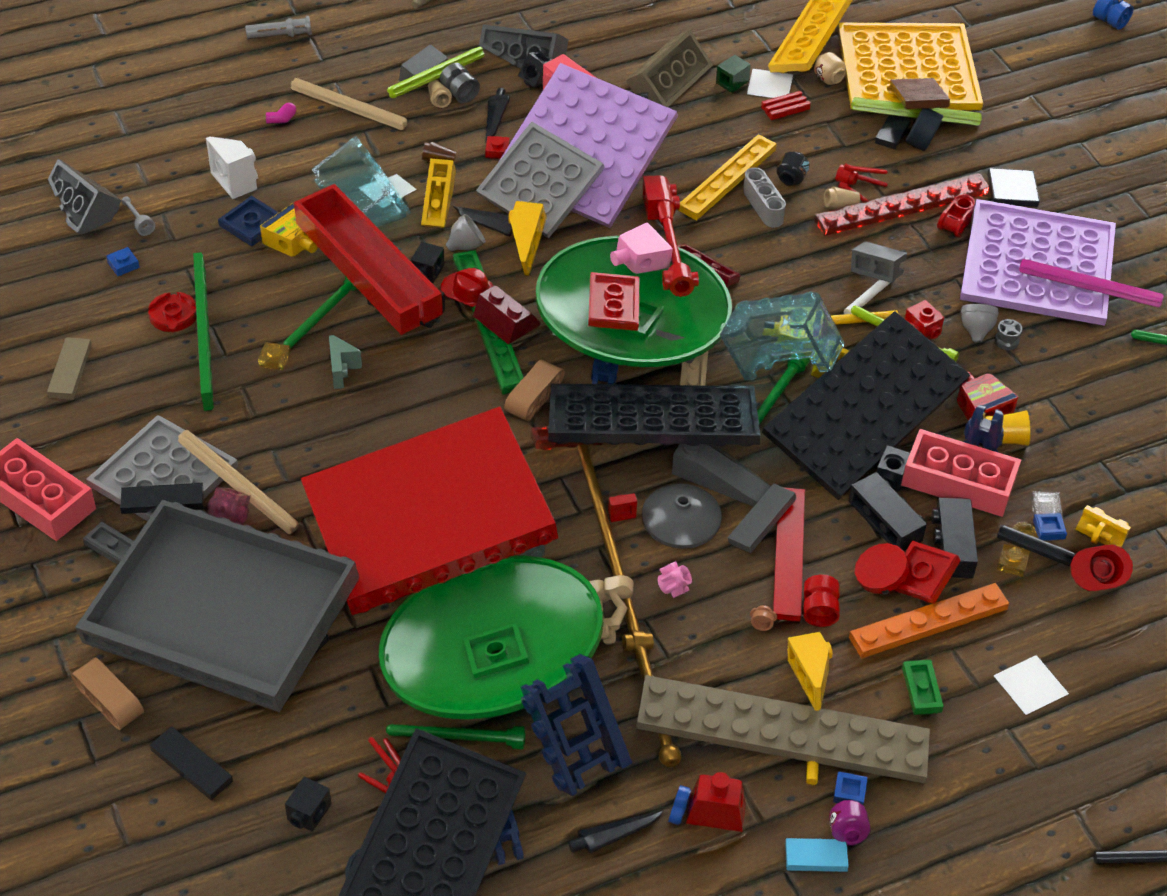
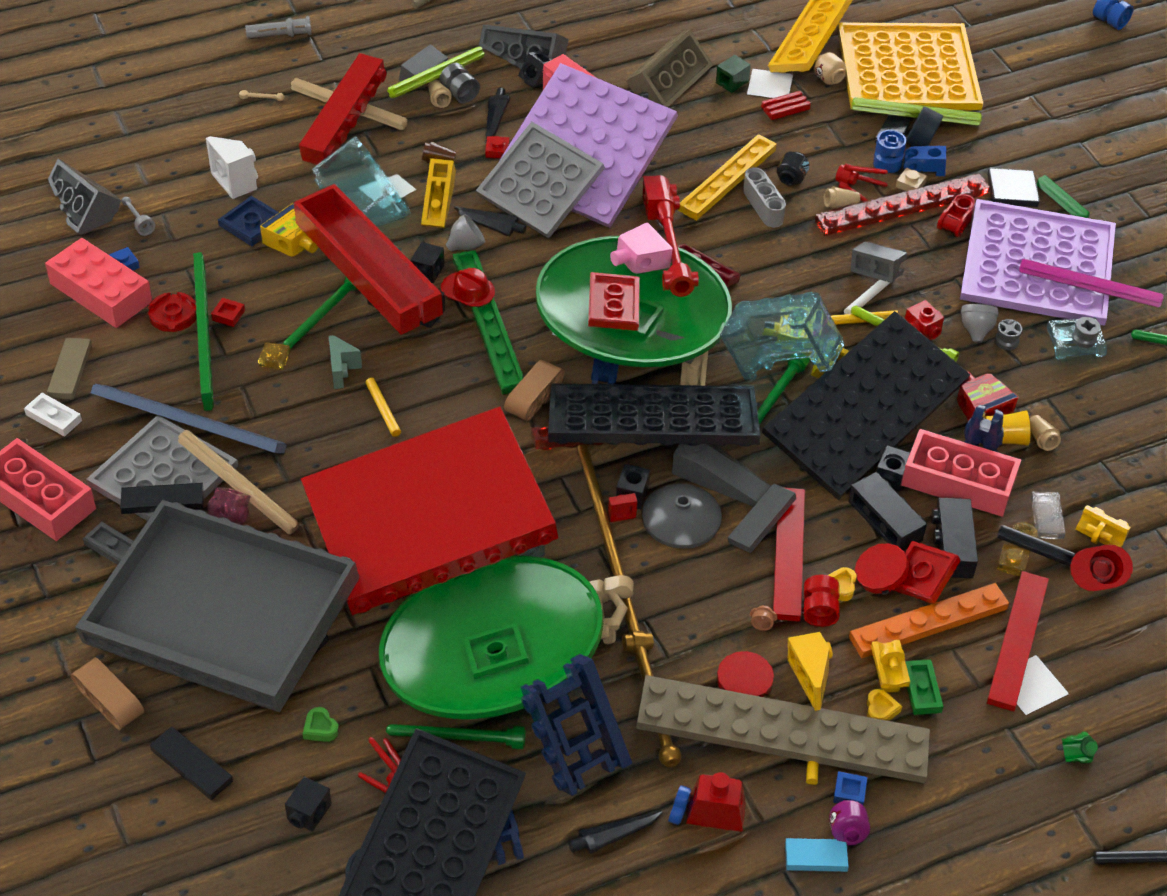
(53, 414): none -> white plate
(99, 282): none -> coral brick
(189, 418): none -> sand blue tile
(228, 312): none -> red plate
(244, 94): none -> tan hinge
(283, 115): dark pink arm -> none
(320, 726): none -> bright green tile
(343, 109): none -> red brick
(383, 407): none -> yellow bar
(504, 315): dark red slope -> none
(527, 225): yellow slope -> none
(634, 480): none -> black brick
(674, 579): bright pink gear -> none
(745, 674): none -> red tile
(847, 580): none -> yellow tile
(882, 705): none -> yellow tile
(889, 150): none -> blue wheel
(890, 665): none -> yellow hips
(911, 180): none -> tan plate
(920, 93): tile -> none
(926, 159): none -> blue leg
(1017, 641): none -> red tile
(1045, 434): none -> tan cone
(1049, 526): blue tile -> none
(1061, 334): none -> clear light blue plate
(1062, 197): none -> green axle
(1079, 748): none -> green arm
(1086, 332): none -> dark grey wheel

